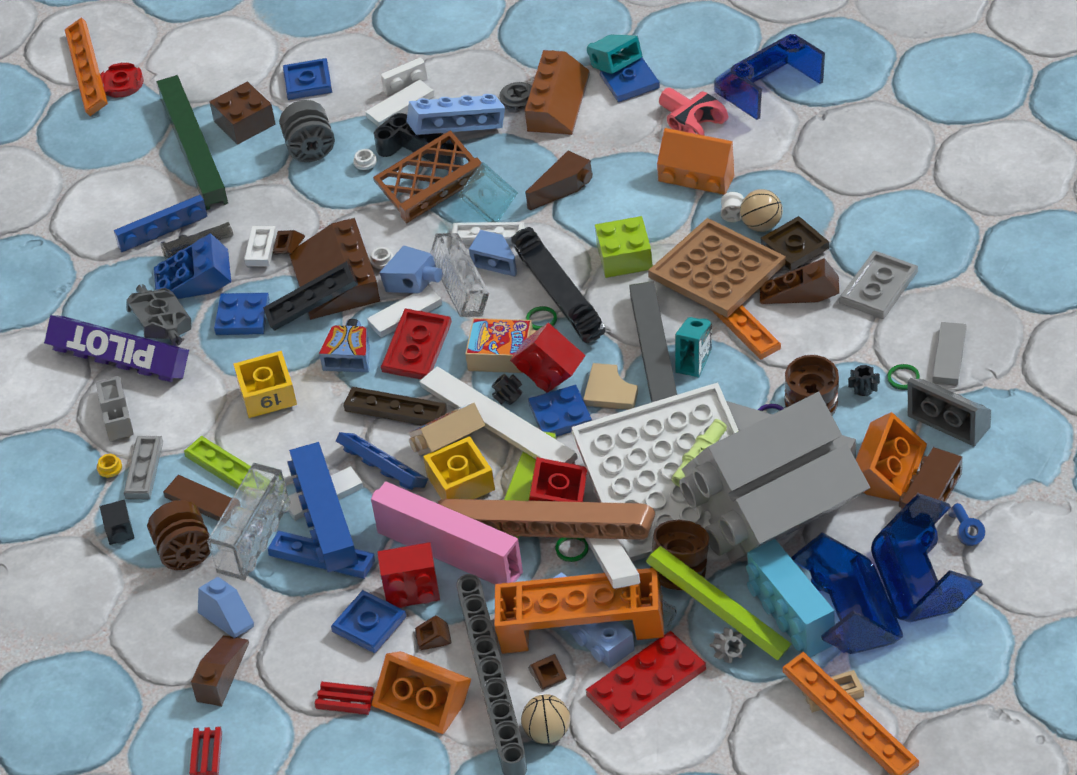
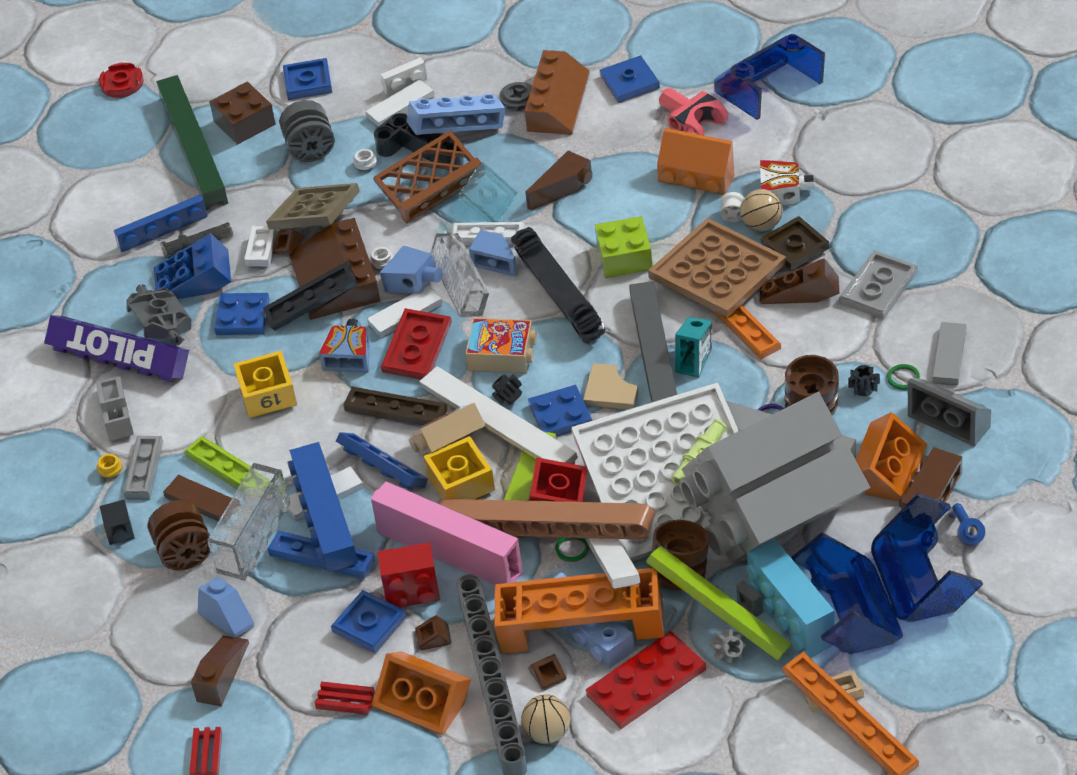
(86, 67): orange tile -> none
(313, 206): none -> dark tan plate
(542, 308): green piece -> none
(547, 358): red brick -> none
(607, 52): teal torso -> none
(749, 598): none -> dark grey tile
(784, 180): none -> torso

